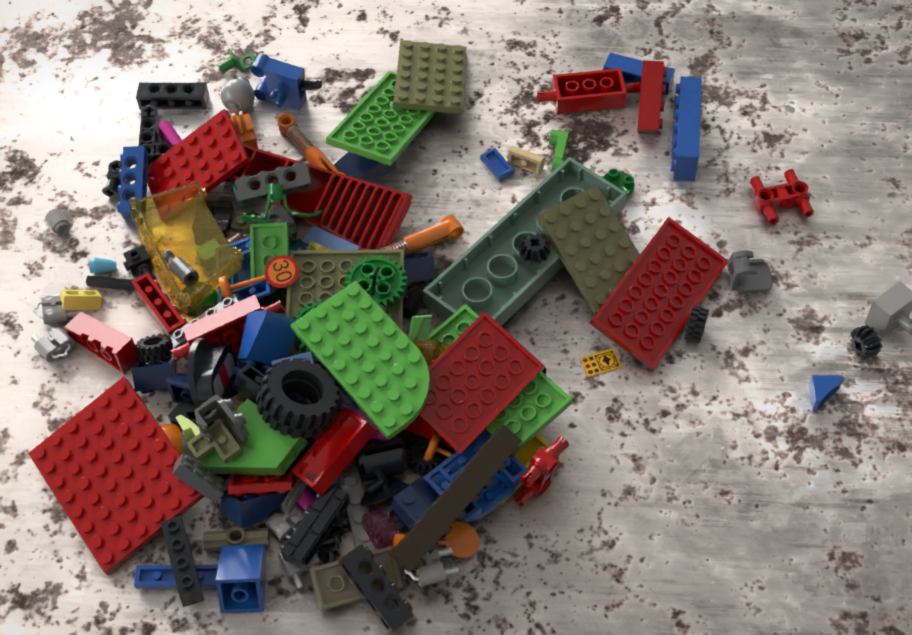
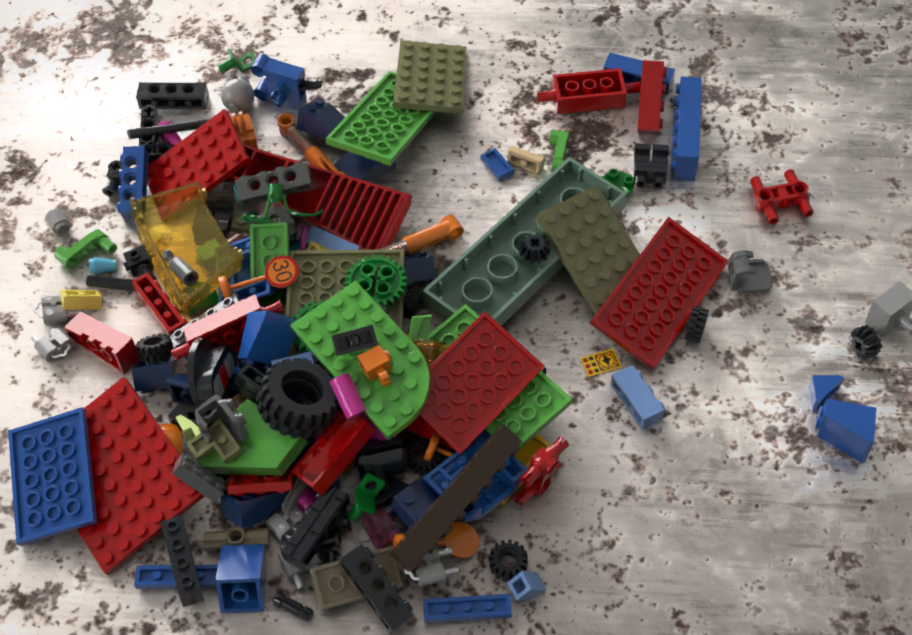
(51, 477): none -> blue plate
(82, 249): none -> bright green beam
(142, 132): none -> black piece
(293, 606): none -> black axle
(303, 238): none -> magenta piece
(318, 118): none -> dark blue slope
(347, 396): none -> dark pink brick
(354, 340): none -> black brick
(365, 497): none -> green bracket
(376, 364): none -> orange brick
(467, 608): none -> blue plate
(507, 549): none -> black tyre
(526, 585): none -> medium blue brick
(637, 397): none -> medium blue brick
(650, 172): none -> black hips
(847, 427): none -> blue slope

